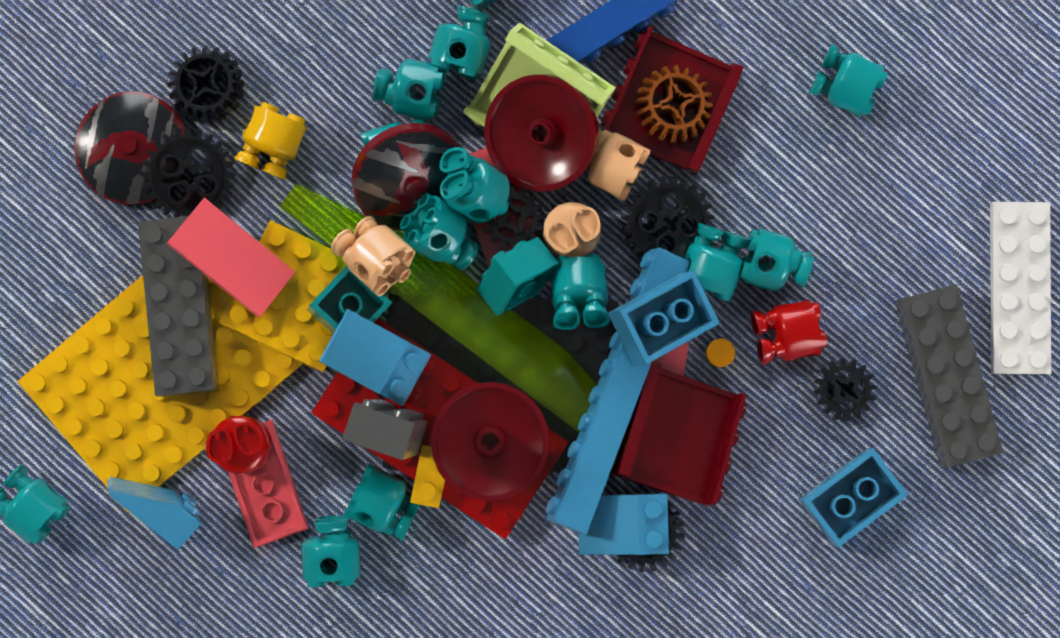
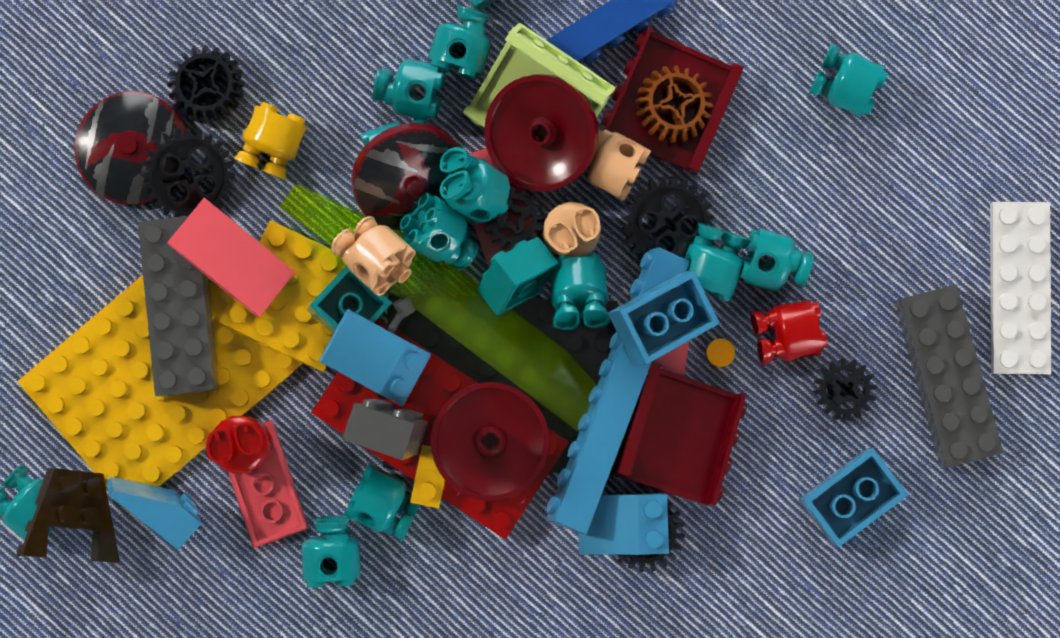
(73, 502): none -> dark brown wing
(404, 308): none -> dark grey hand

